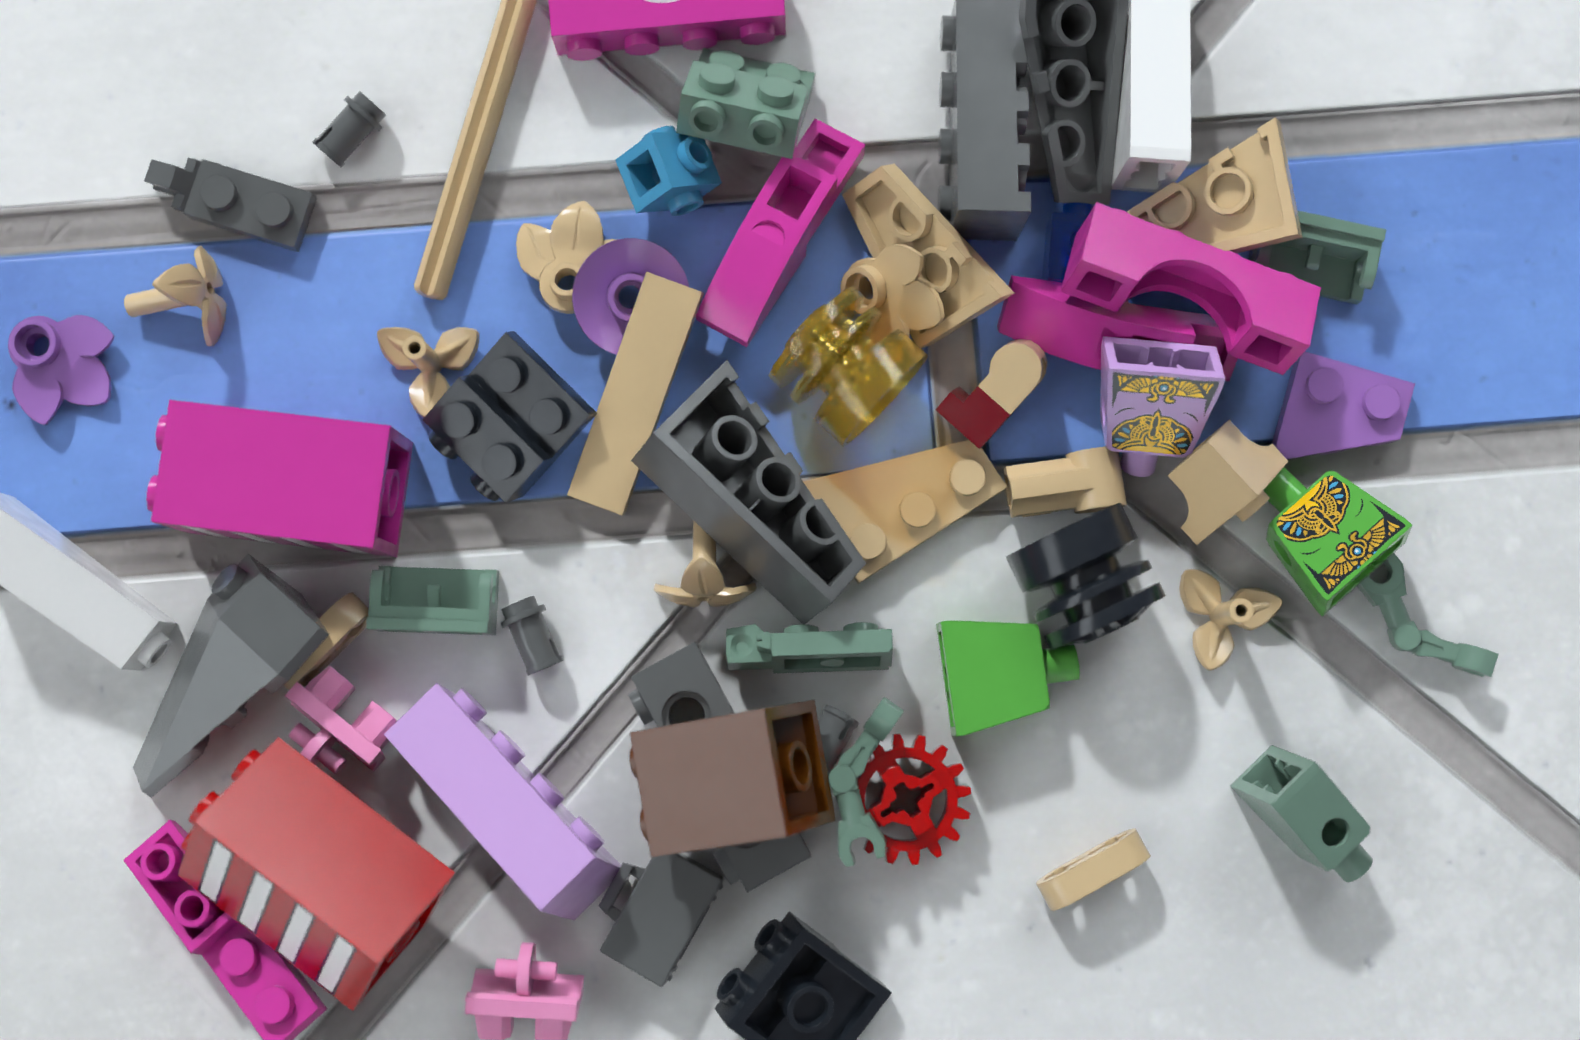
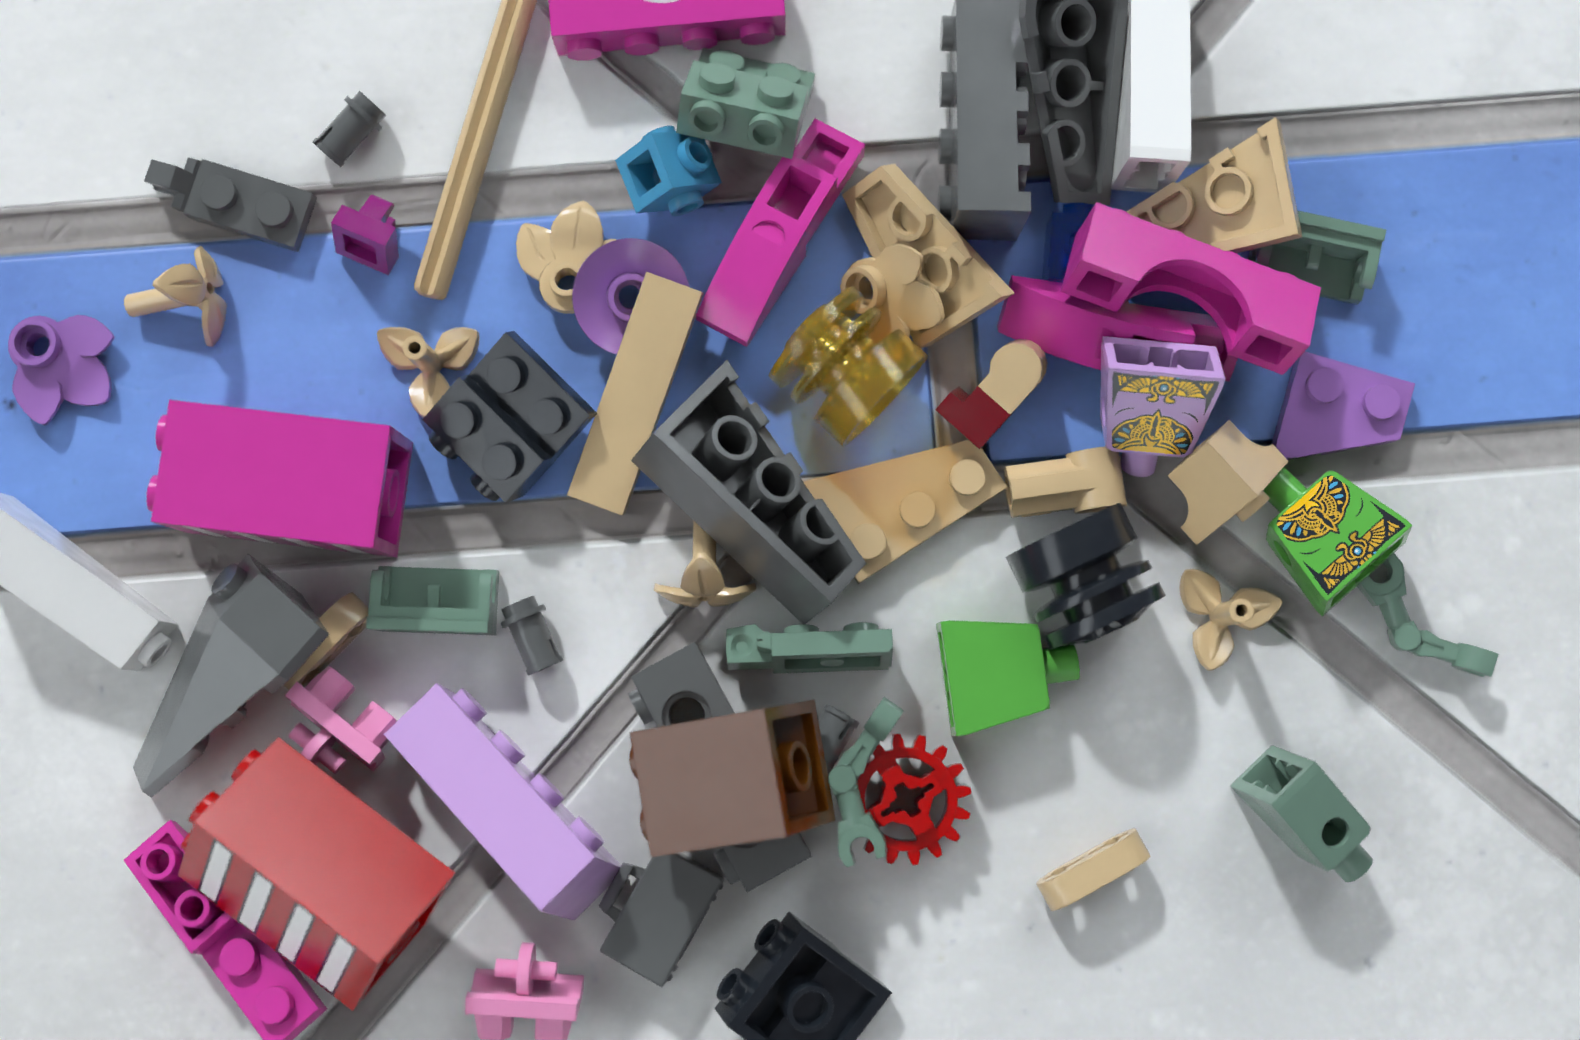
(367, 234): none -> magenta tile

